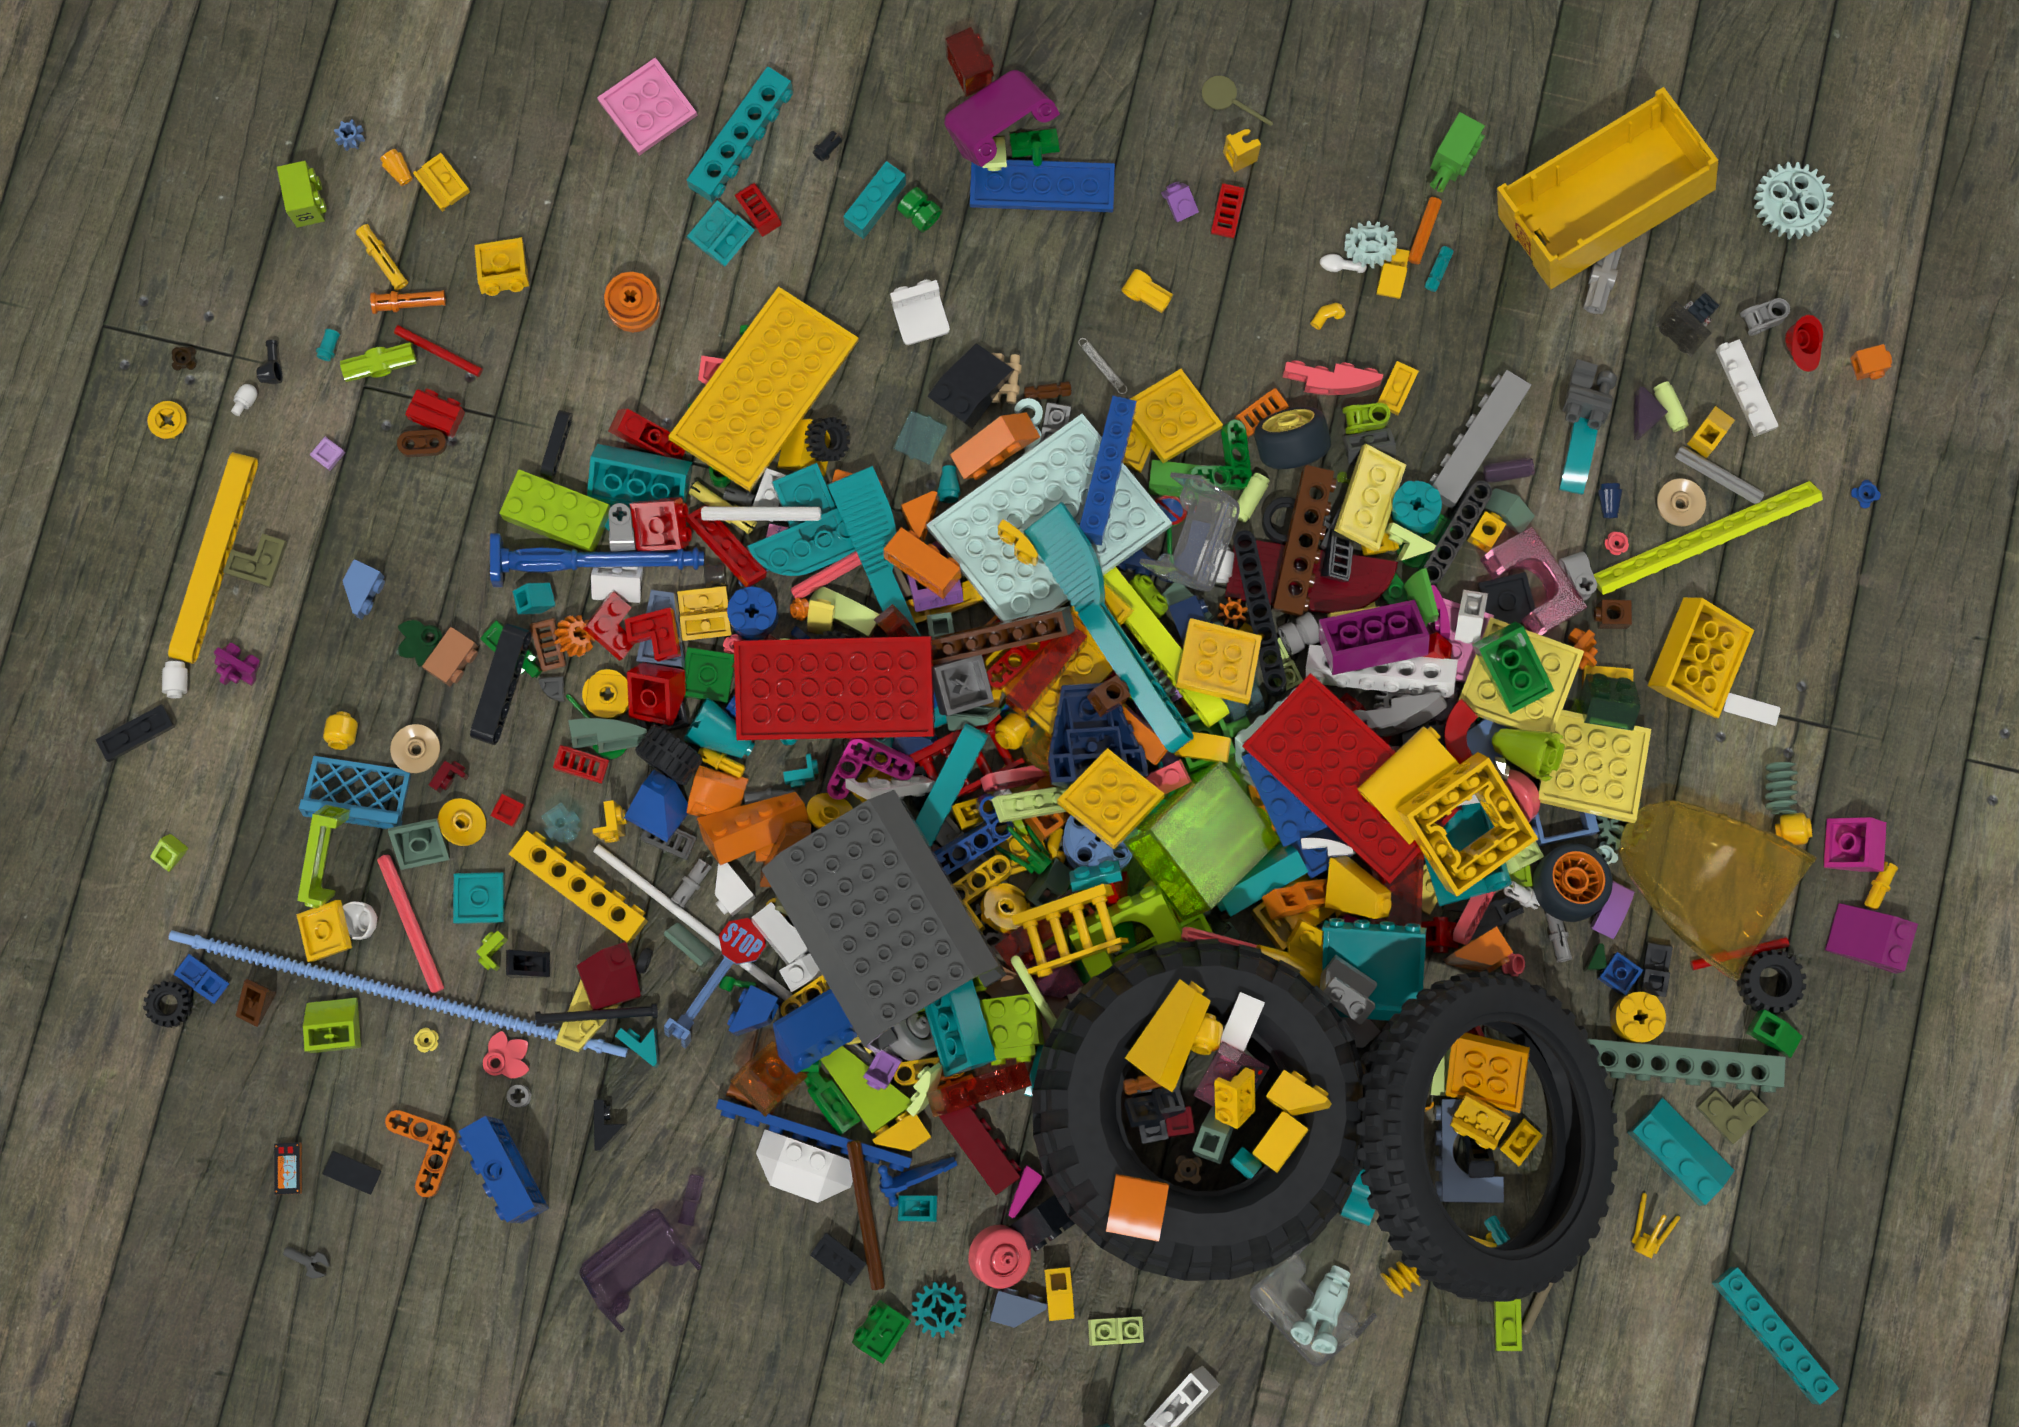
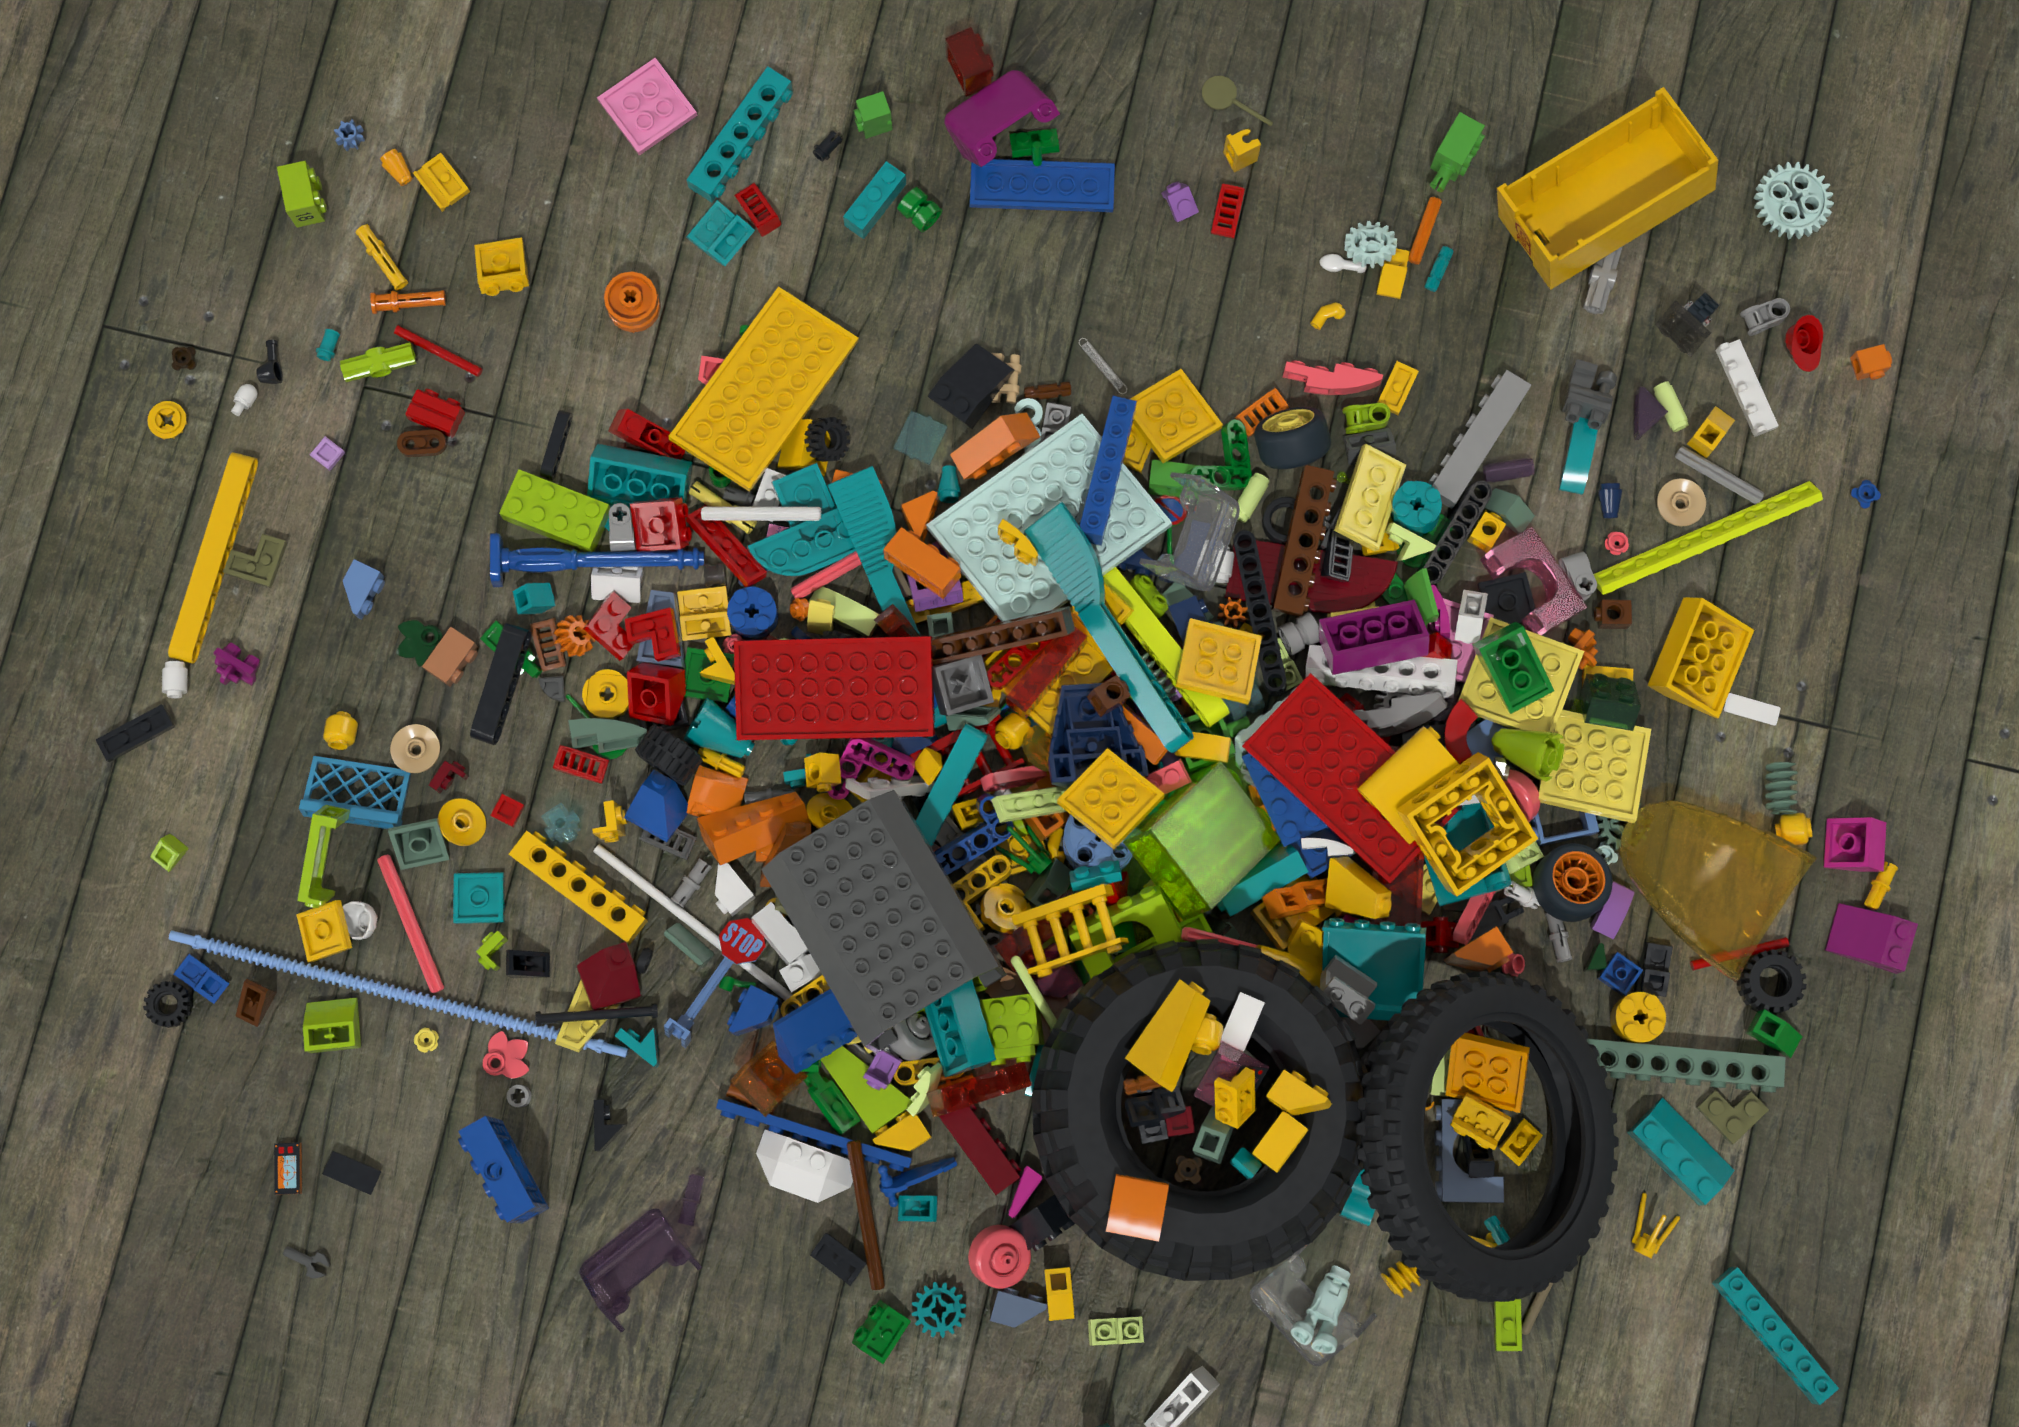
(432, 1140): orange beam -> none
(721, 670): none -> yellow slope
(822, 771): none -> yellow brick
(873, 115): none -> bright green brick
(919, 312): white bracket -> none
(929, 765): none -> yellow slope
(1000, 158): yellowish green slope -> none
(1140, 287): yellow piece -> none

